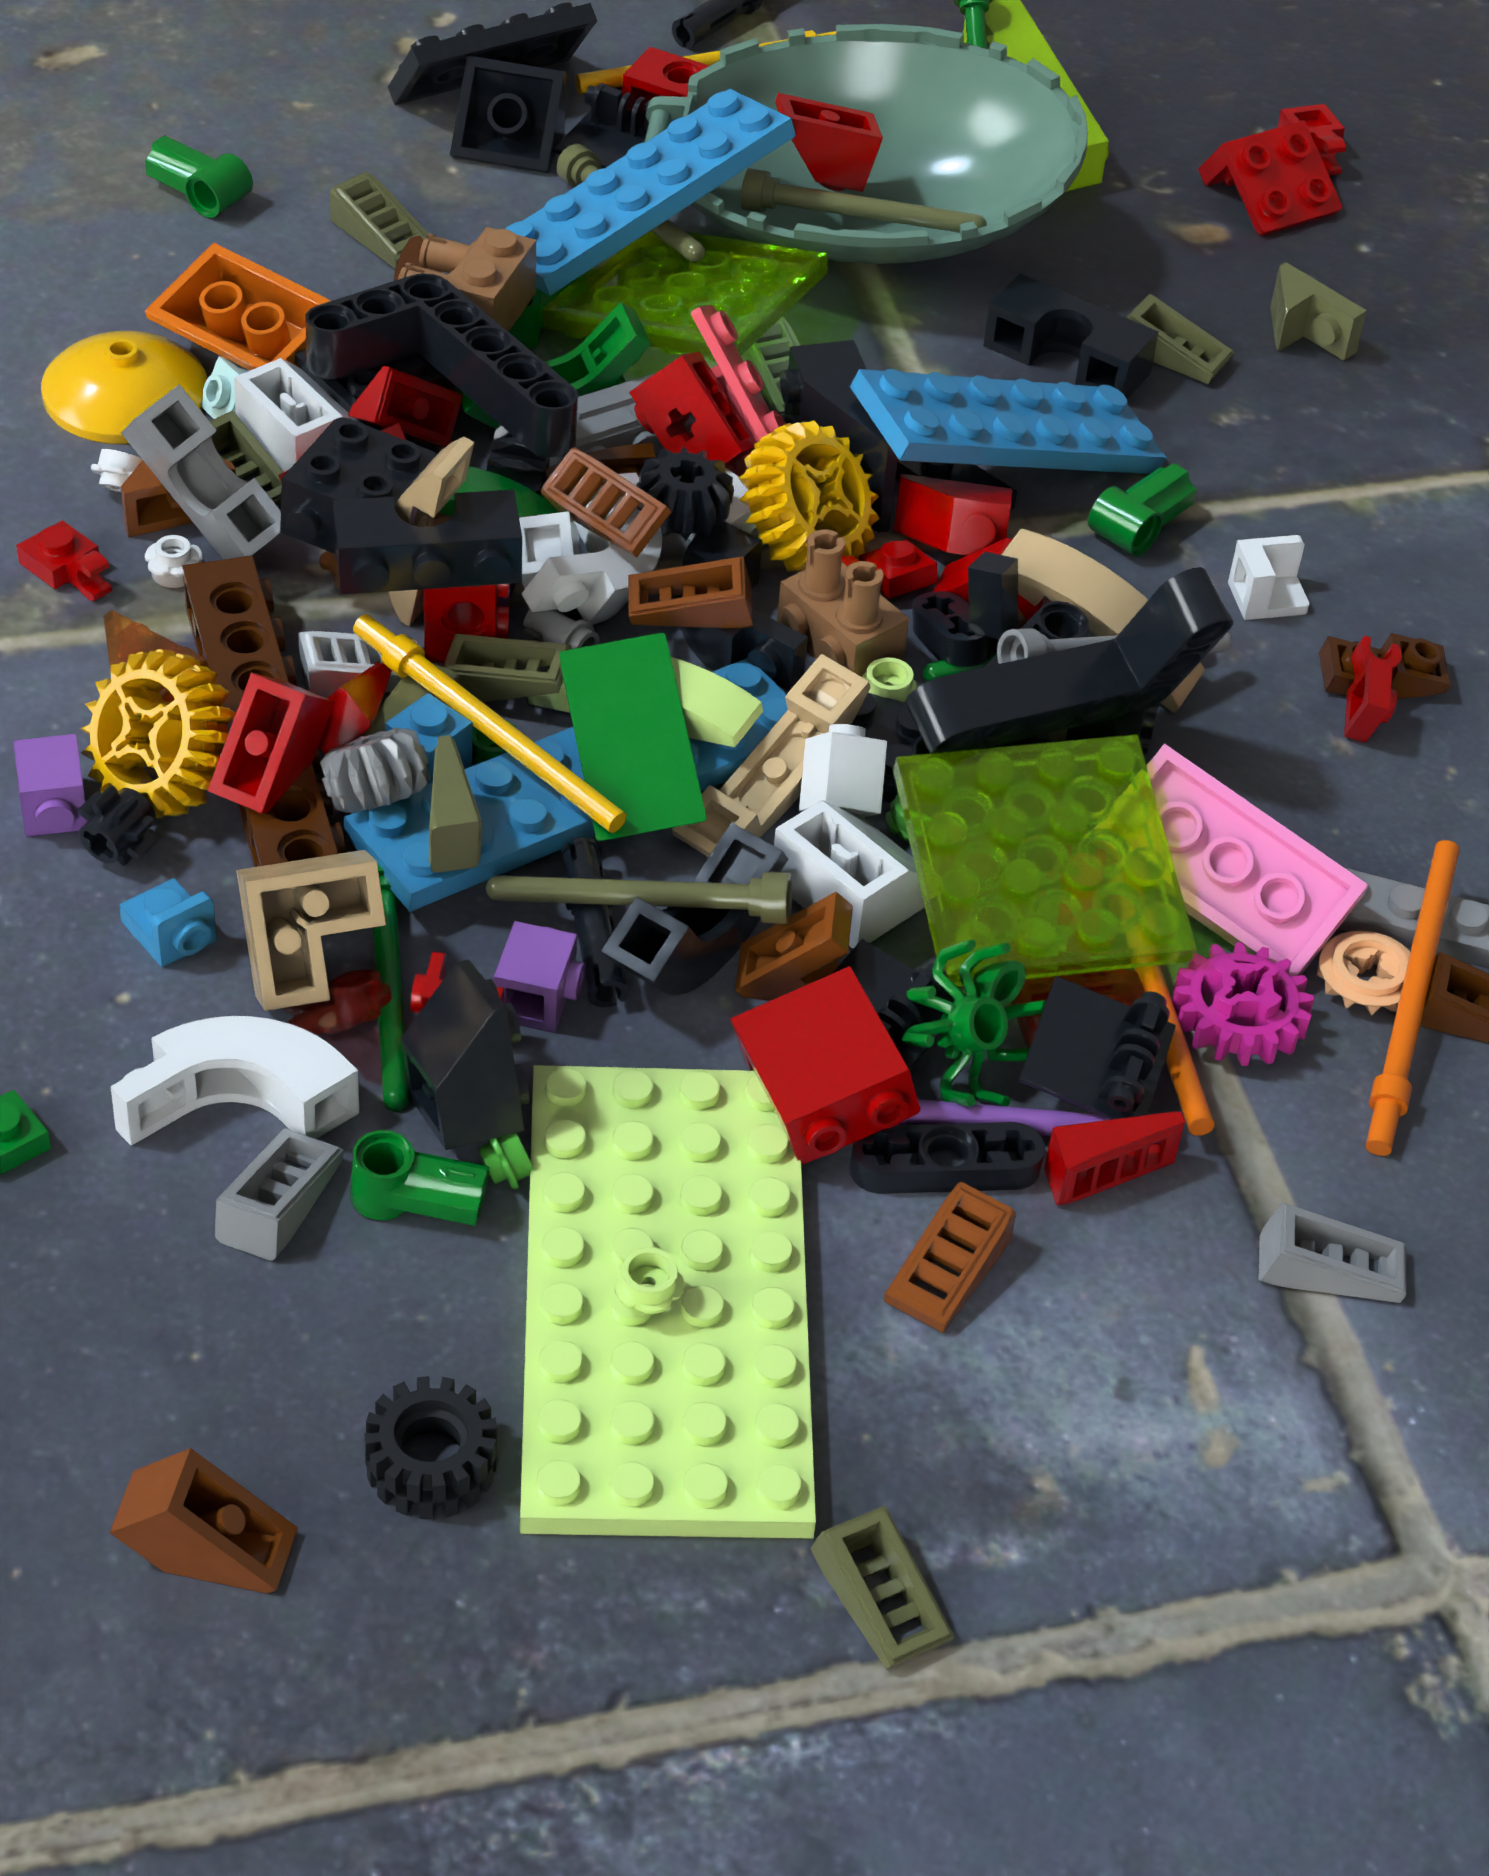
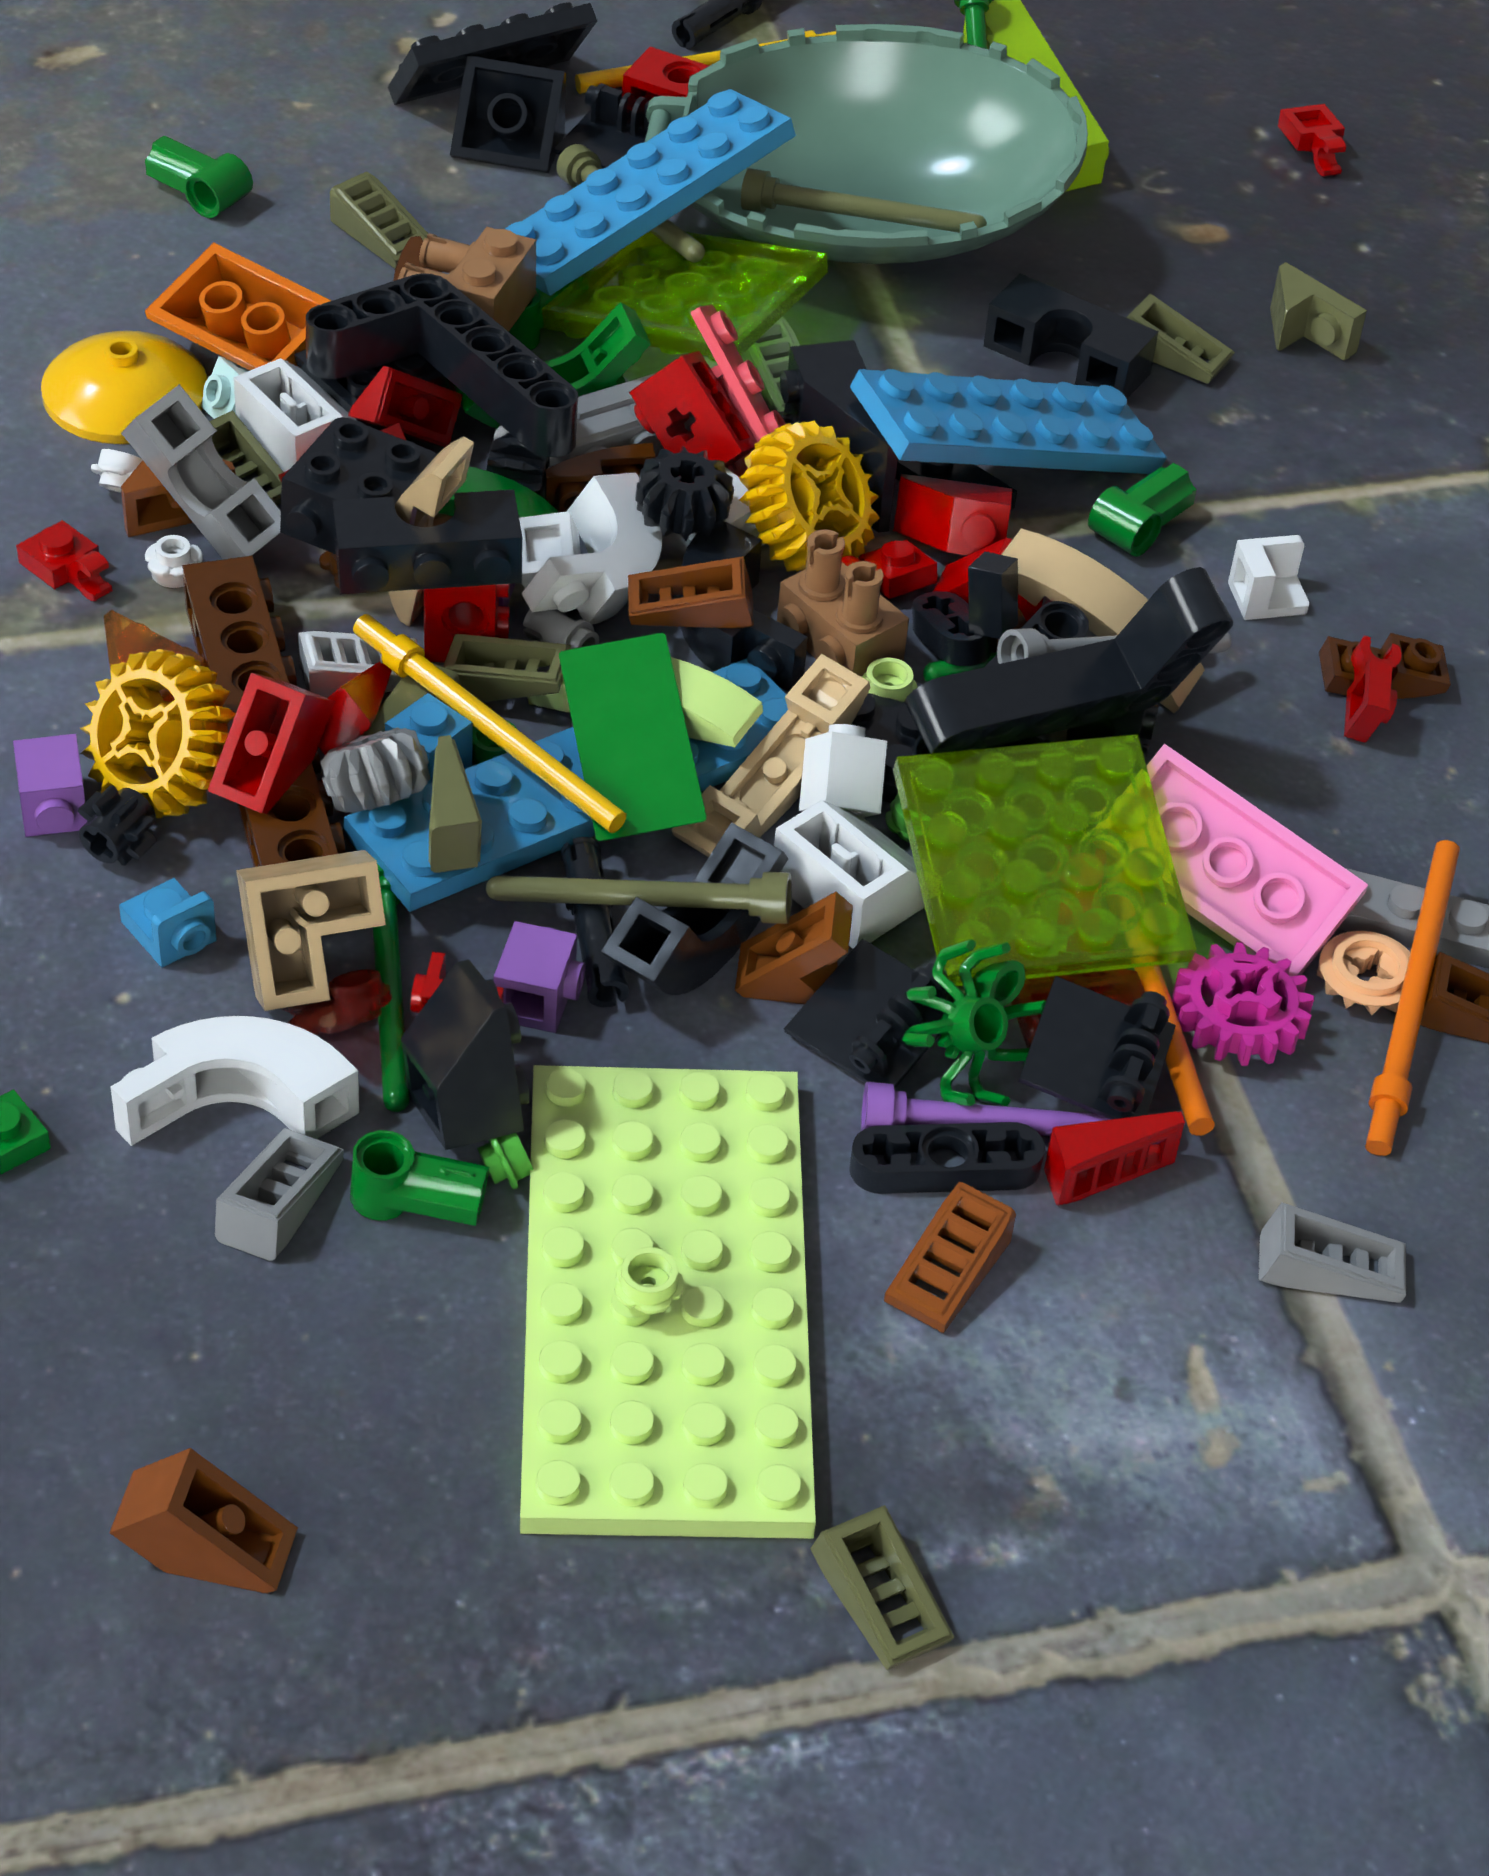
(437, 1481): black tyre -> none
(576, 483): dark orange slope -> none
(826, 1065): red panel -> none
(833, 141): red slope -> none
(1276, 177): red bracket -> none

